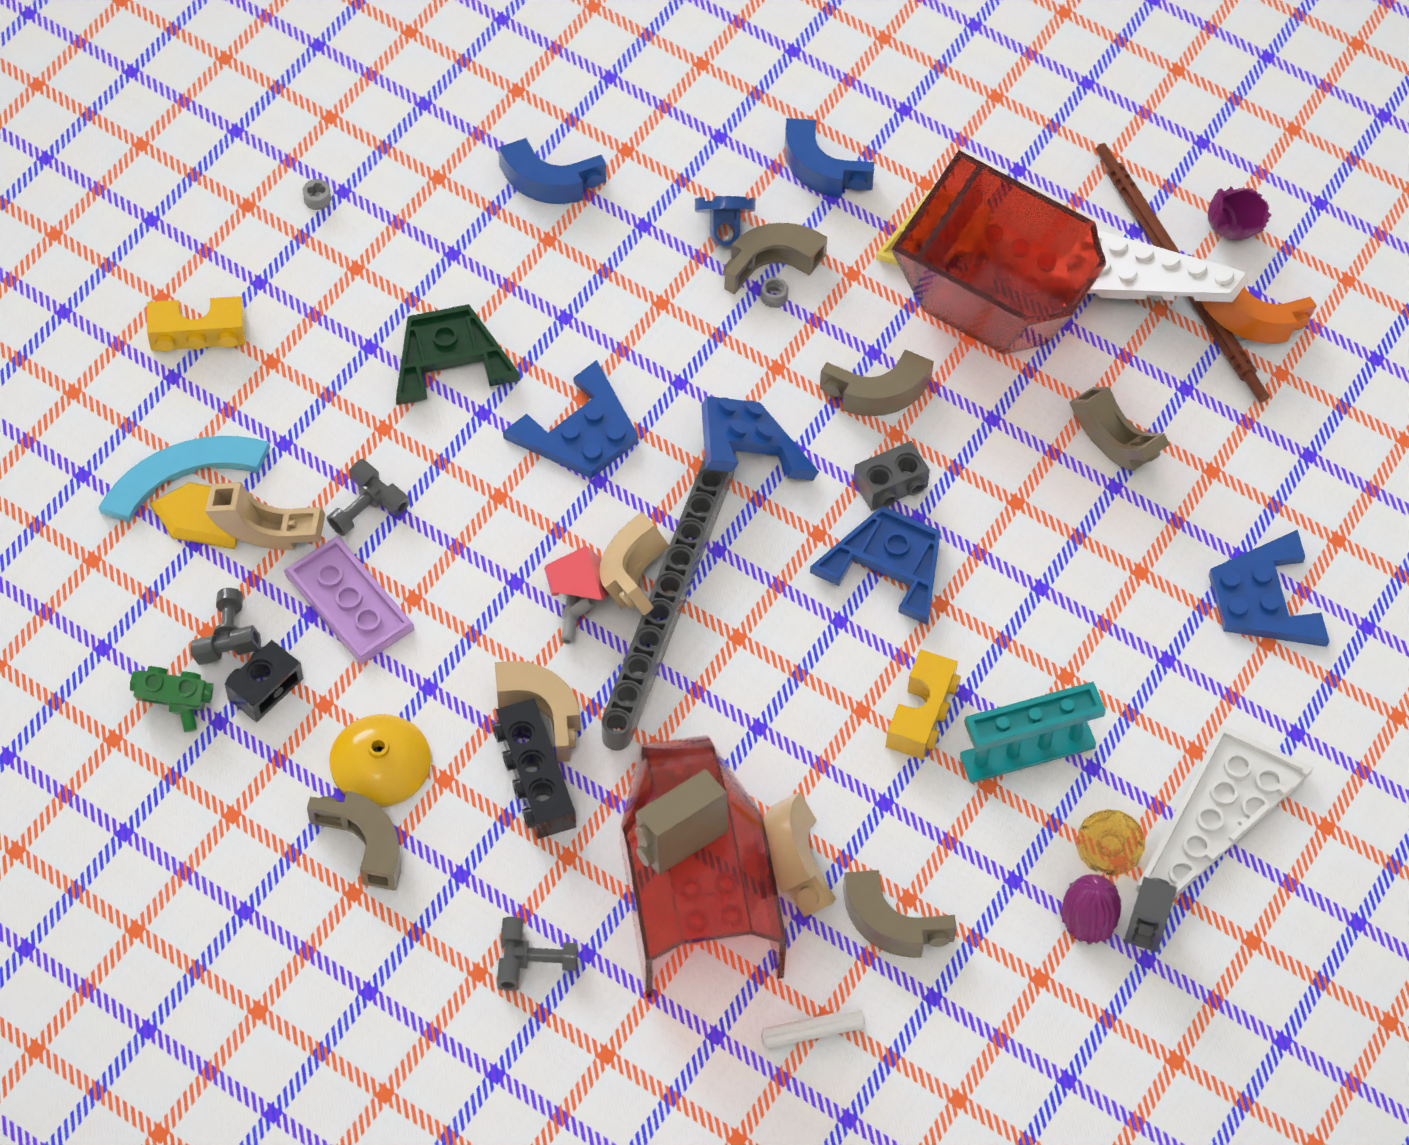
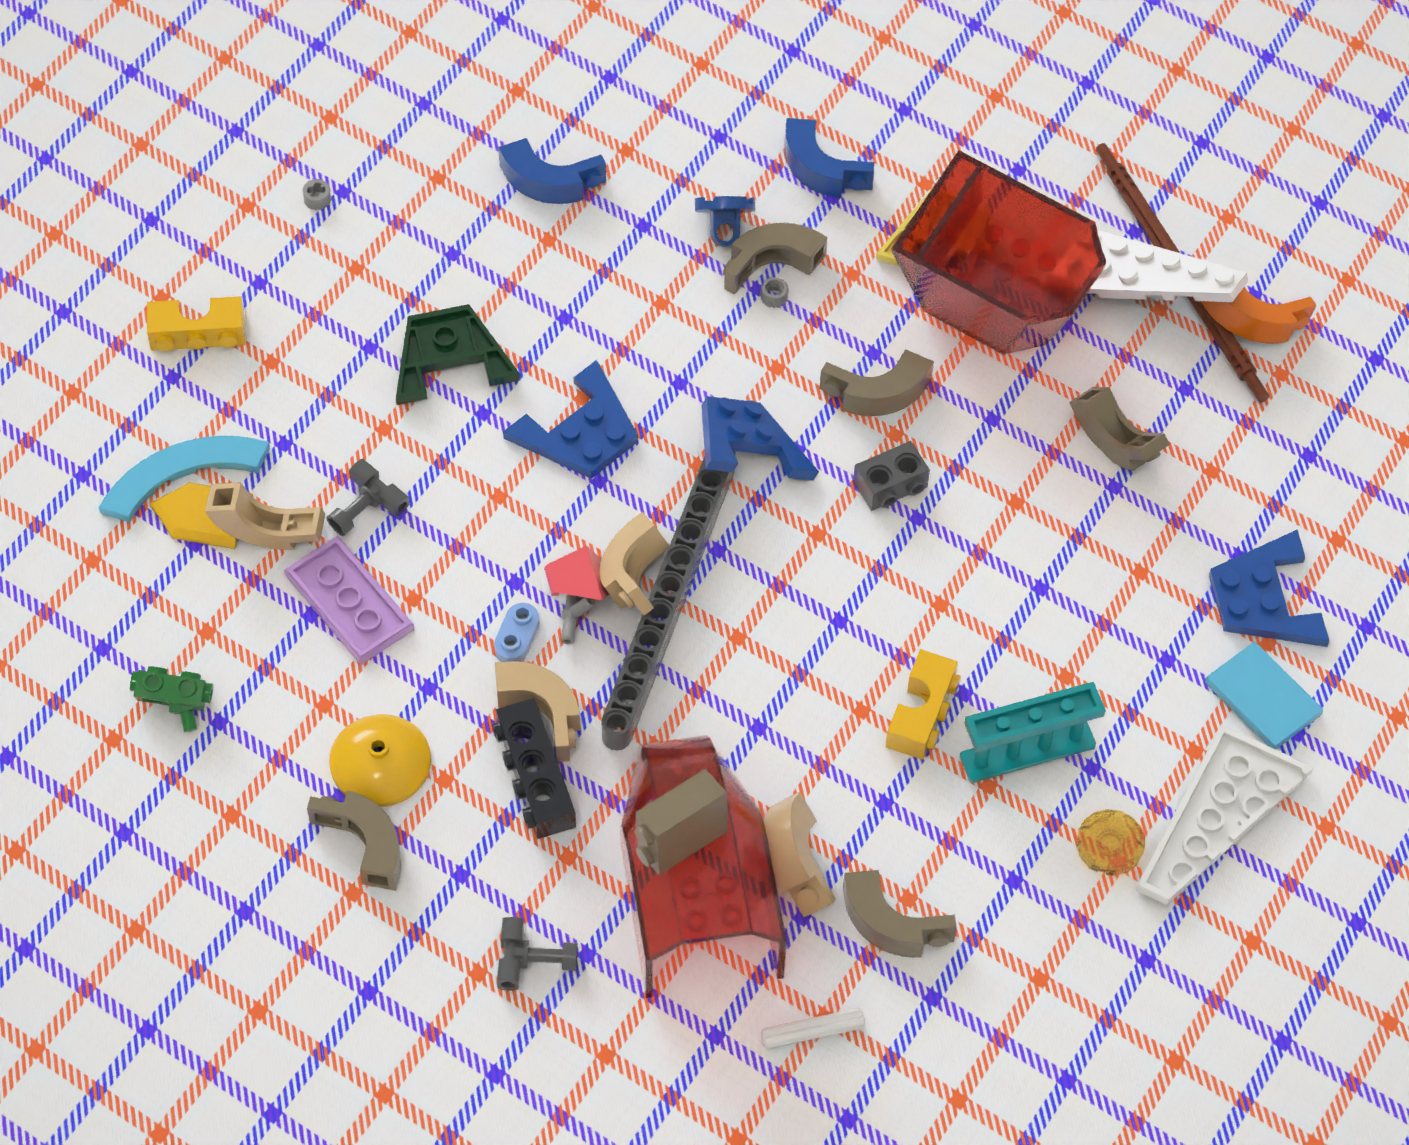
(226, 636): dark grey bar -> none
(259, 697): black brick -> none
(517, 630): none -> light blue plate
(894, 548): blue wing -> none
(1091, 908): magenta hair -> none
(1150, 913): dark grey brick -> none
(1238, 213): magenta hair -> none
(1264, 696): none -> medium azure tile

